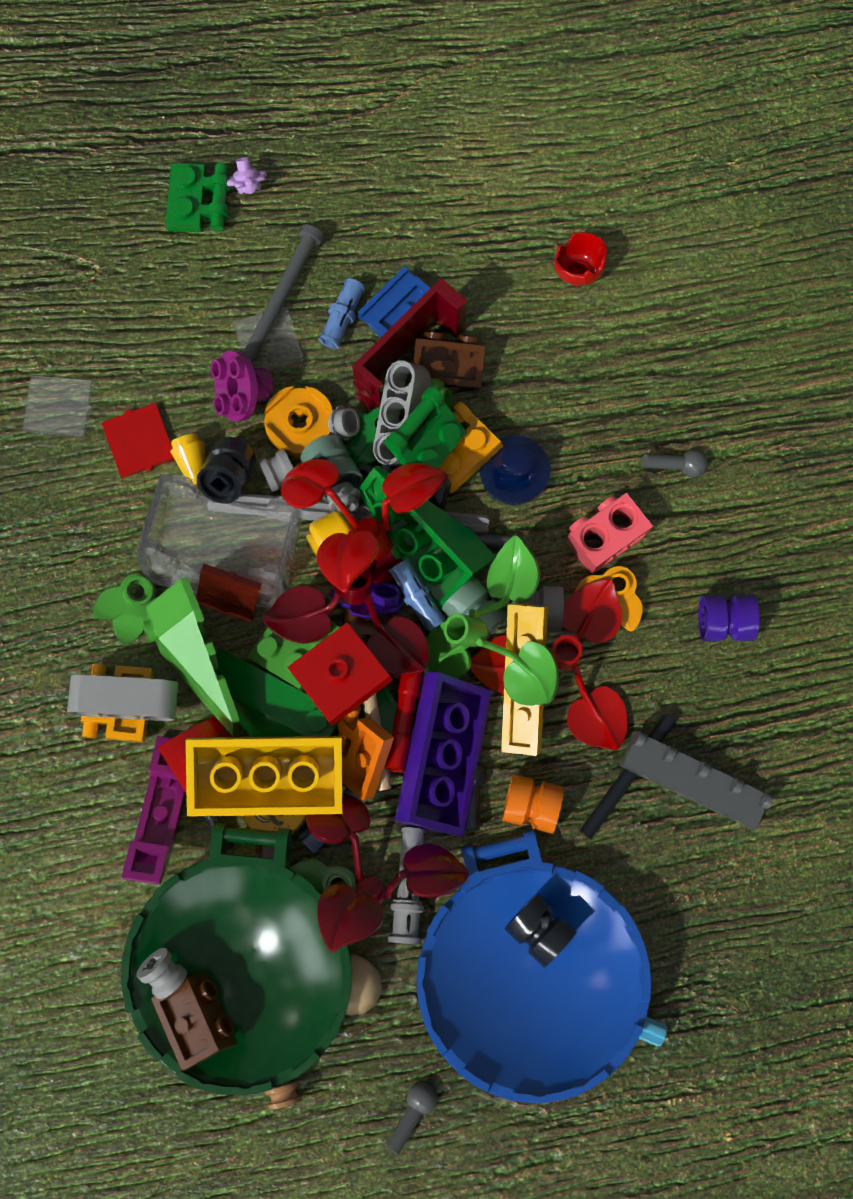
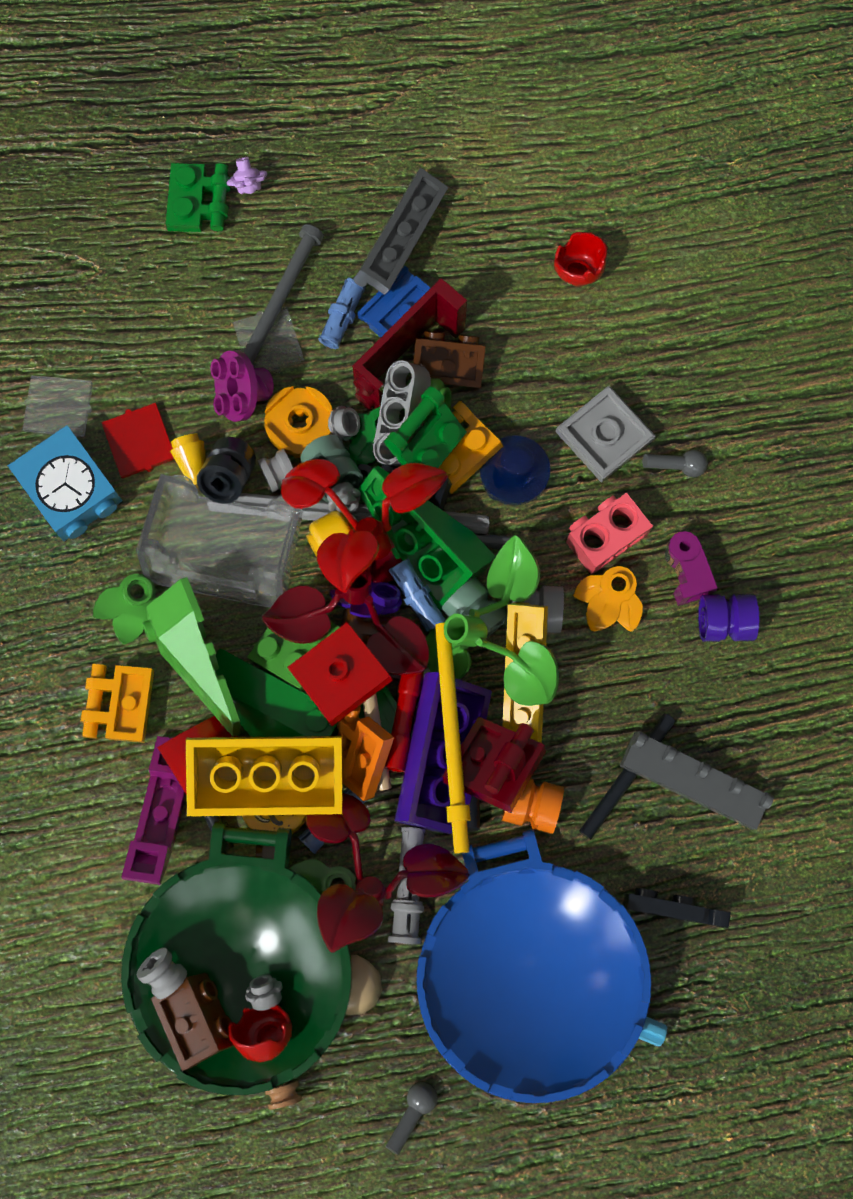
(65, 484): none -> dark azure brick
(122, 697): light grey beam -> none
(228, 592): clear red piece -> none
(261, 1034): none -> red hair
(264, 992): none -> light grey plate
(401, 232): none -> dark grey hinge
(458, 812): none -> yellow bar
(498, 762): none -> dark red plate
(541, 930): black wheel -> none
(597, 616): red plant -> none
(605, 433): none -> light grey plate
(679, 908): none -> black plate
(691, 566): none -> magenta leg

